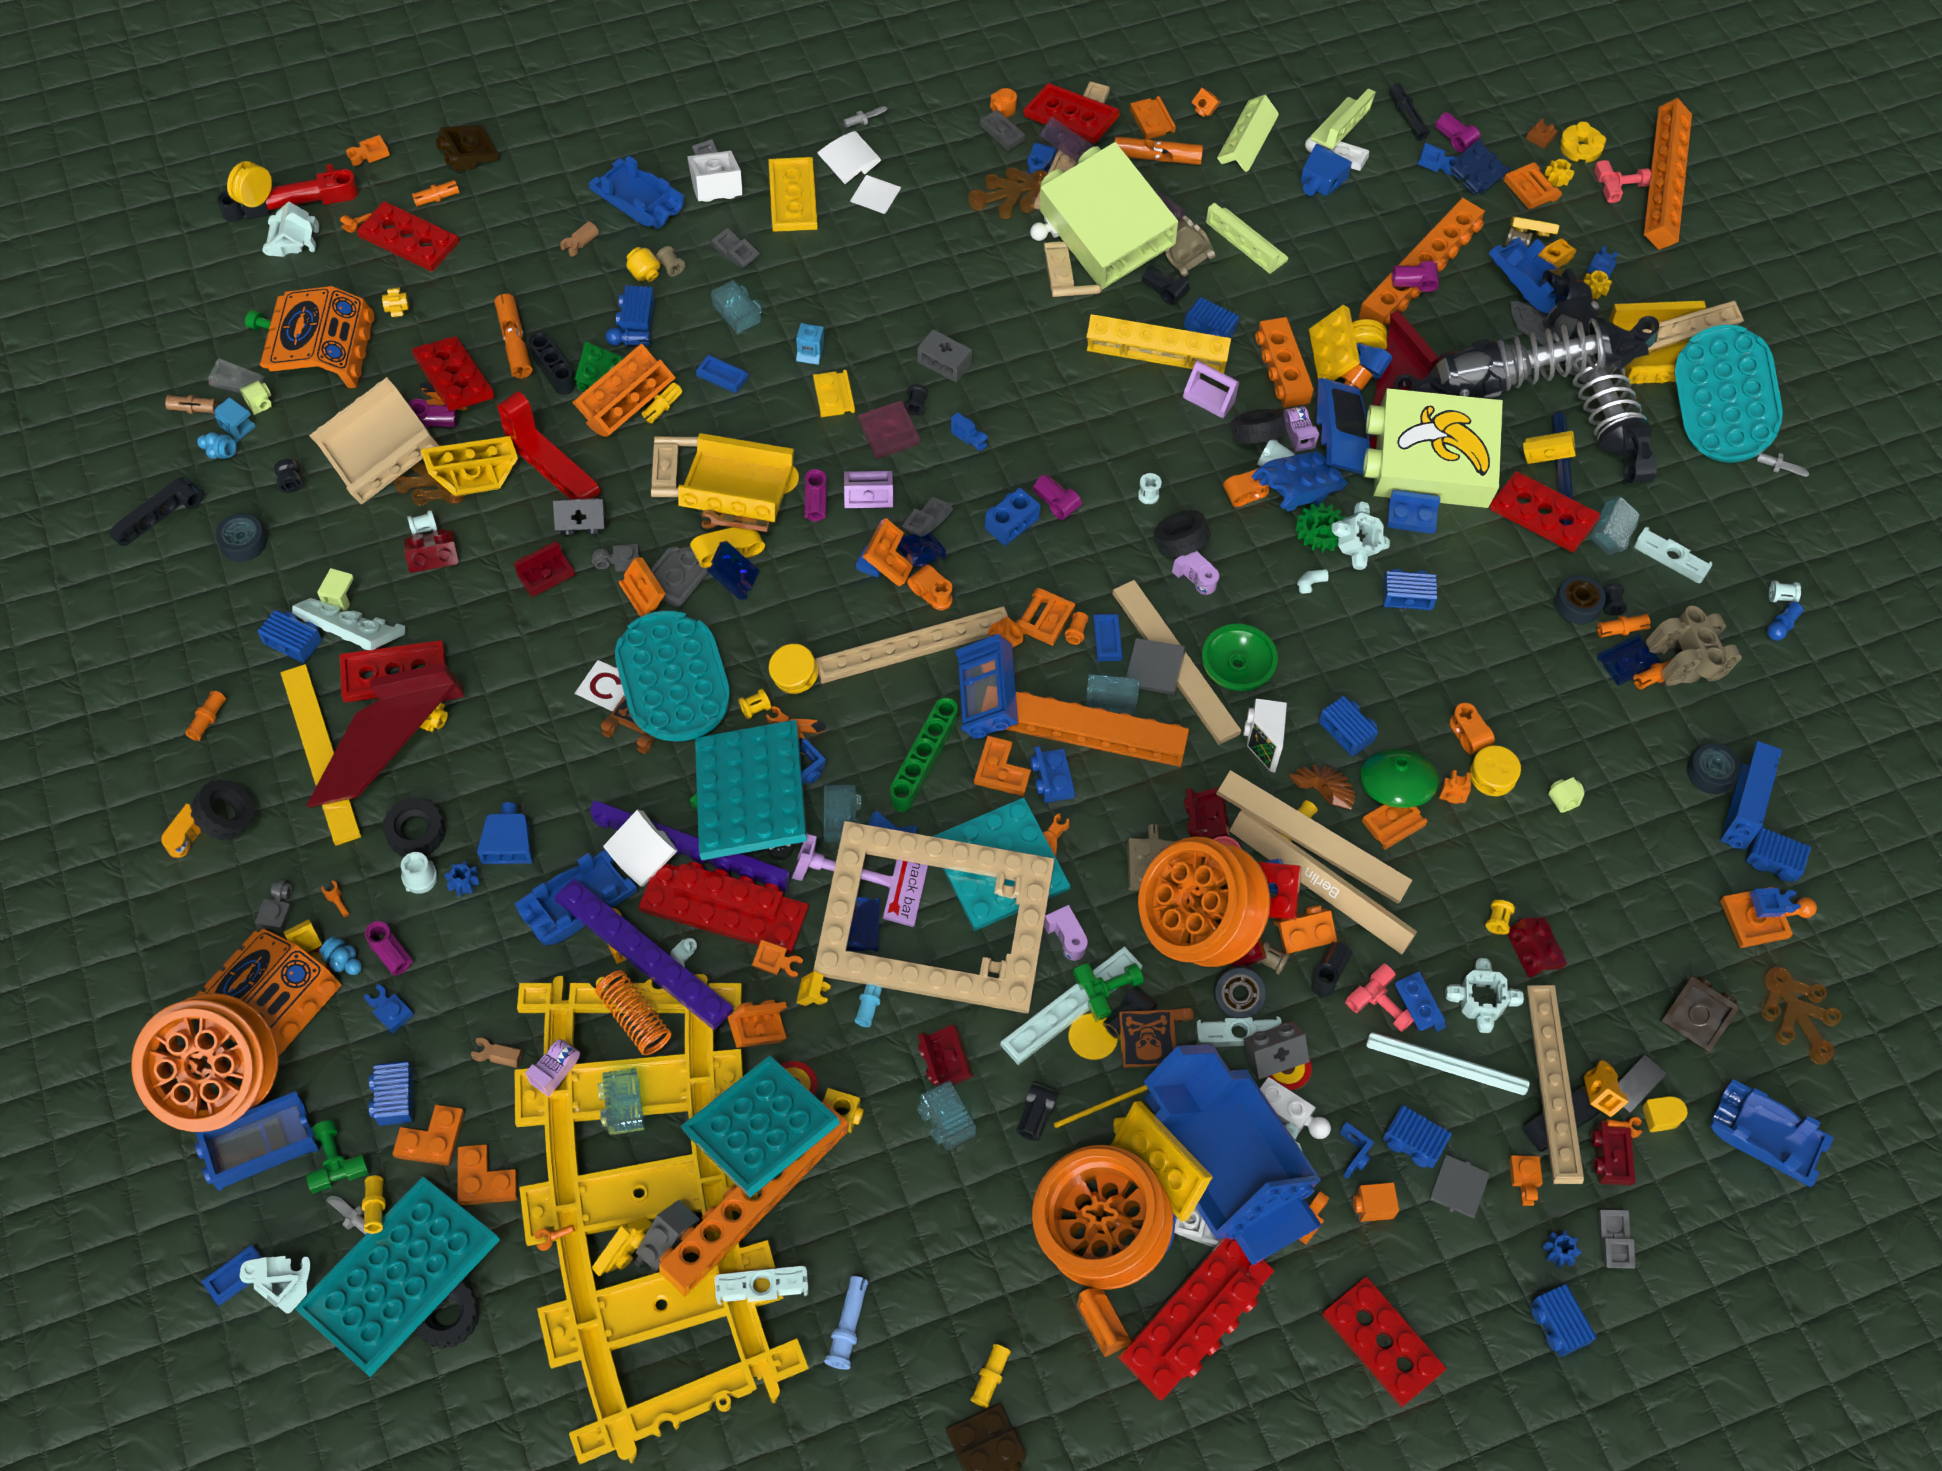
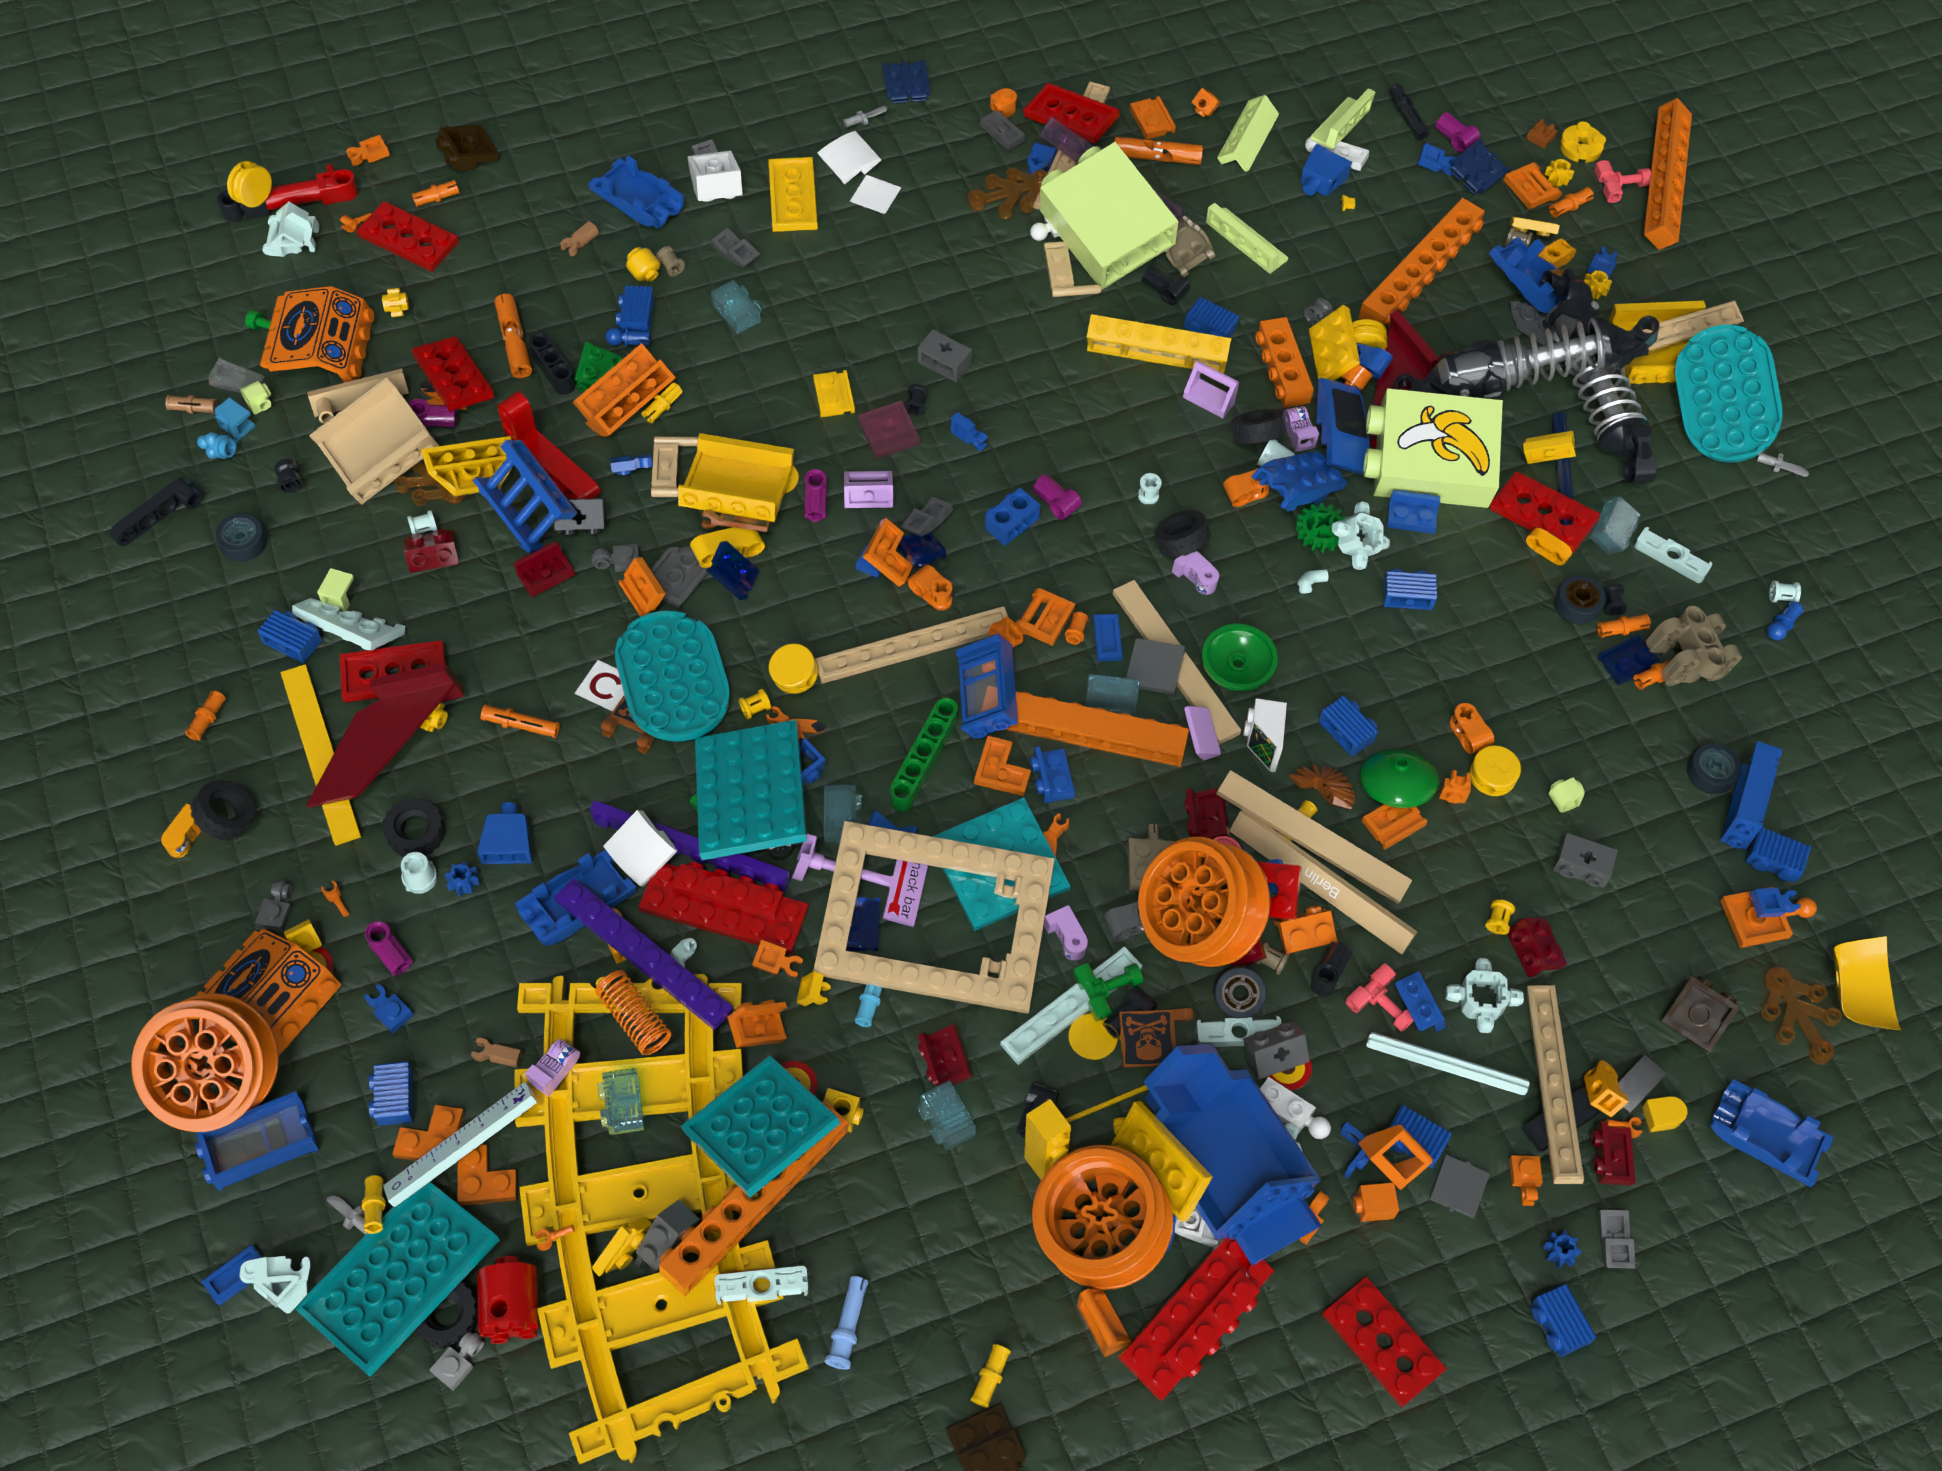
(335, 1166): green bar -> none
(340, 396): none -> tan piece
(340, 956): dark azure piece -> none
(453, 1367): none -> light grey plate
(459, 1144): none -> light aqua tile
(491, 714): none -> orange pin
(507, 1300): none -> red cylinder
(544, 491): none -> blue fence
(625, 464): none -> plate
(722, 374): blue tile -> none
(810, 343): dark azure window -> none
(906, 81): none -> dark blue plate
(1046, 1137): none -> yellow brick
(1124, 921): none -> dark grey piece
(1202, 732): none -> lavender slope
(1317, 311): none -> dark grey wheel
(1347, 202): none -> yellow piece
(1402, 1172): none -> orange tile
(1421, 276): magenta piece -> none
(1549, 546): none -> light orange beam
(1571, 202): none -> orange pin
(1585, 860): none -> dark grey brick
(1865, 982): none -> yellow piece

